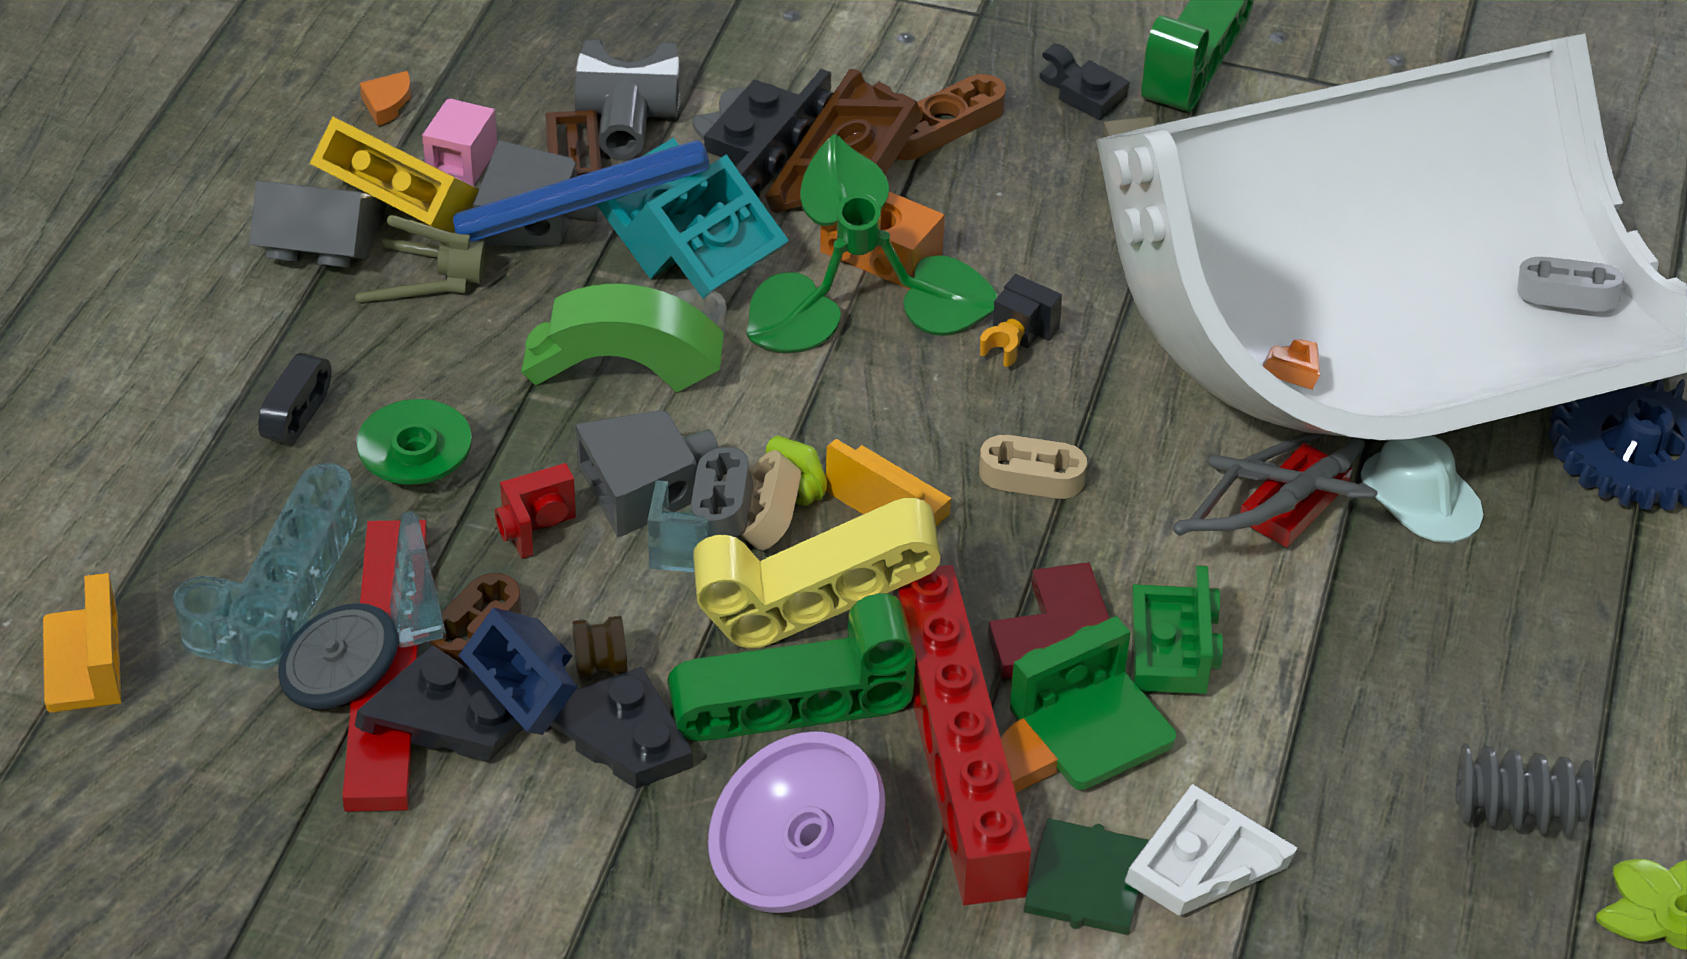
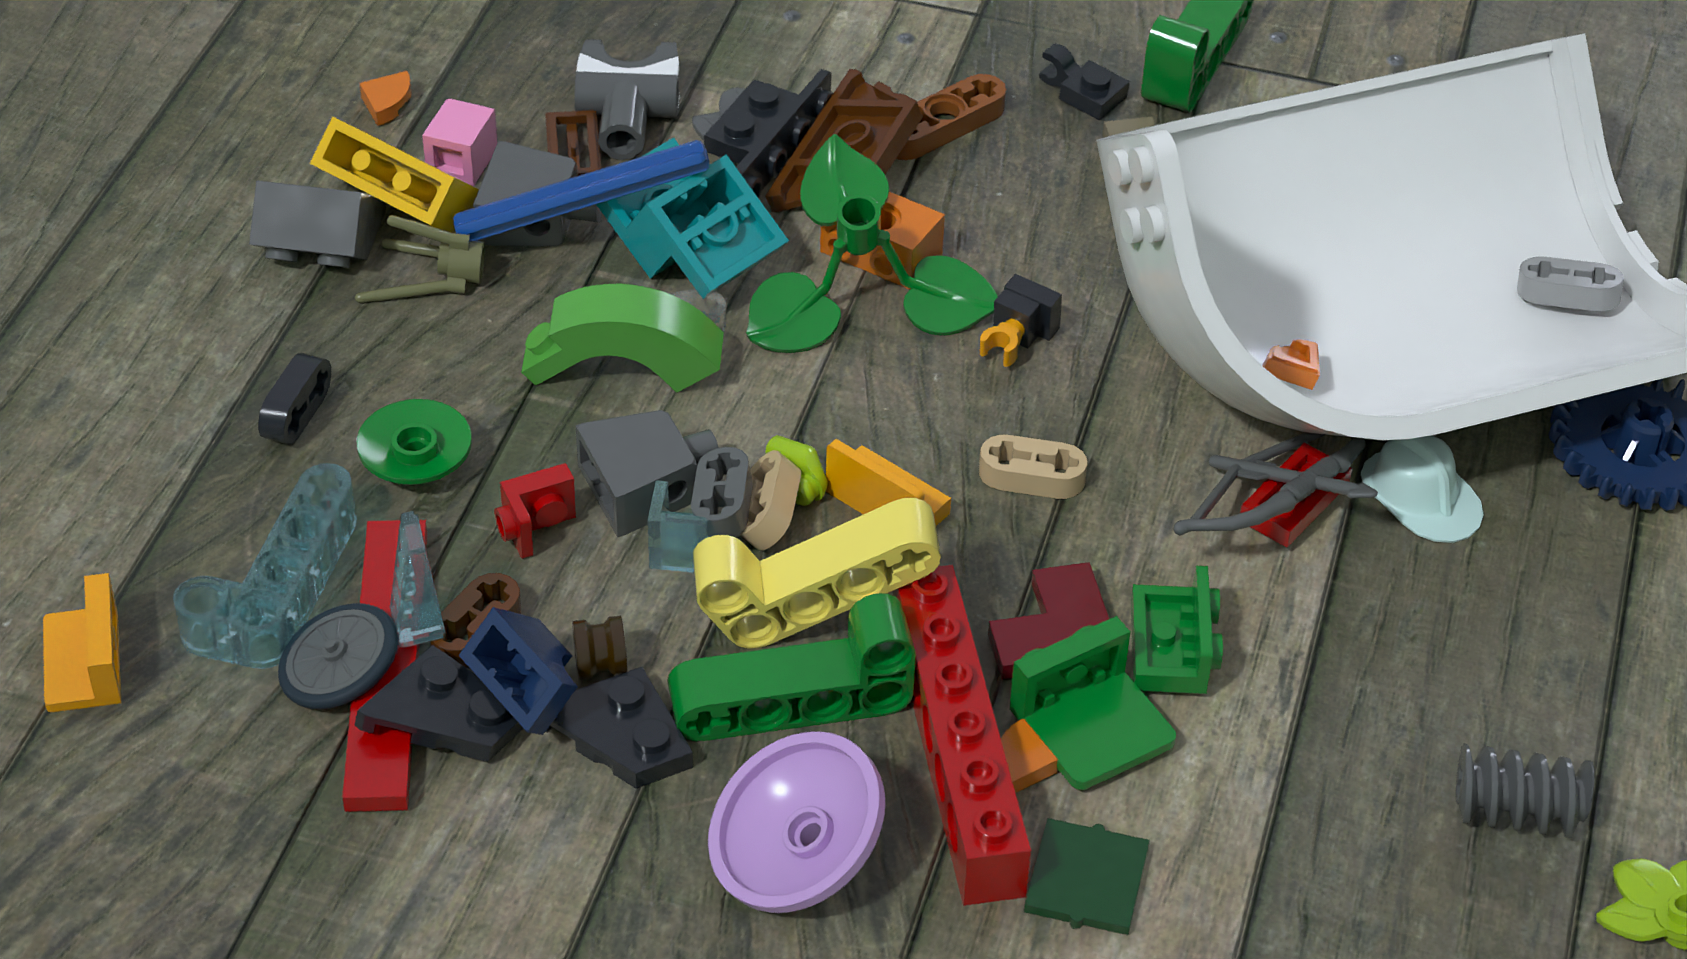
(1205, 854): white wing -> none

